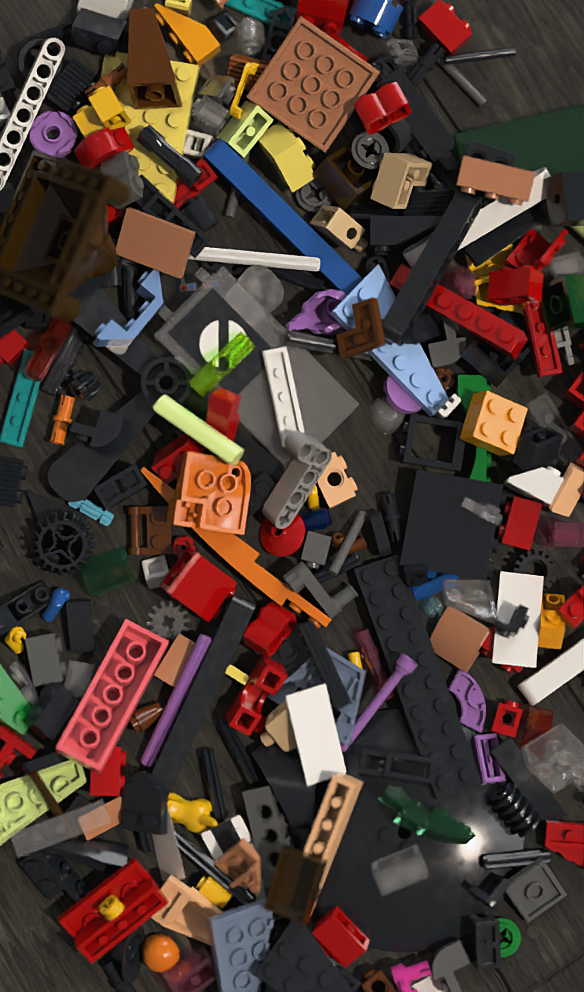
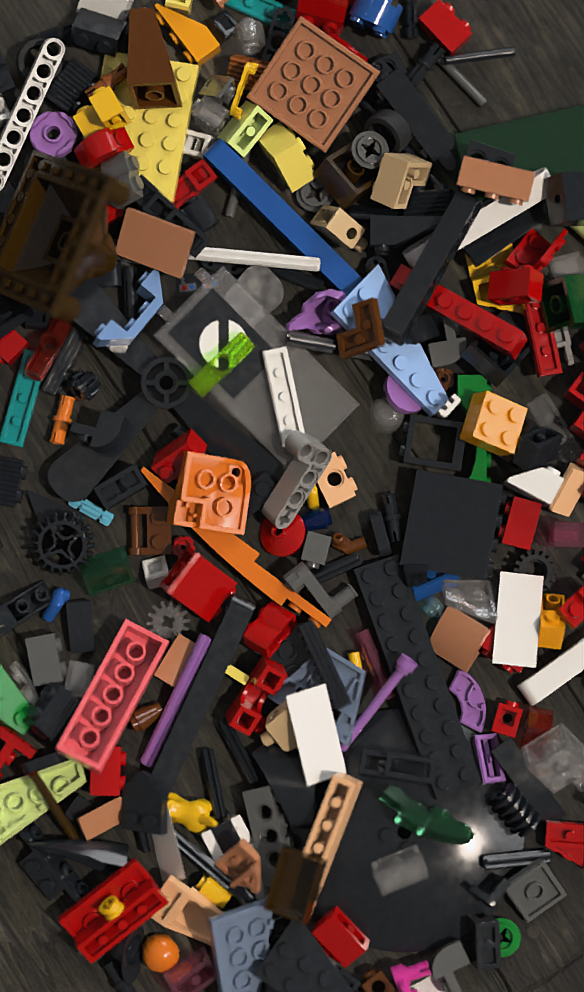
(13, 639): yellow arm -> none
(60, 828): clear tile -> none
(182, 166): black axle -> none
(199, 430): yellowish green brick -> none
(223, 413): red slope -> none
(347, 543): dark grey bar -> none
(382, 108): red brick -> none
(405, 56): clear tile -> none
(464, 282): clear pink hinge -> none
(489, 512): clear plate -> none
(518, 620): black bracket -> none

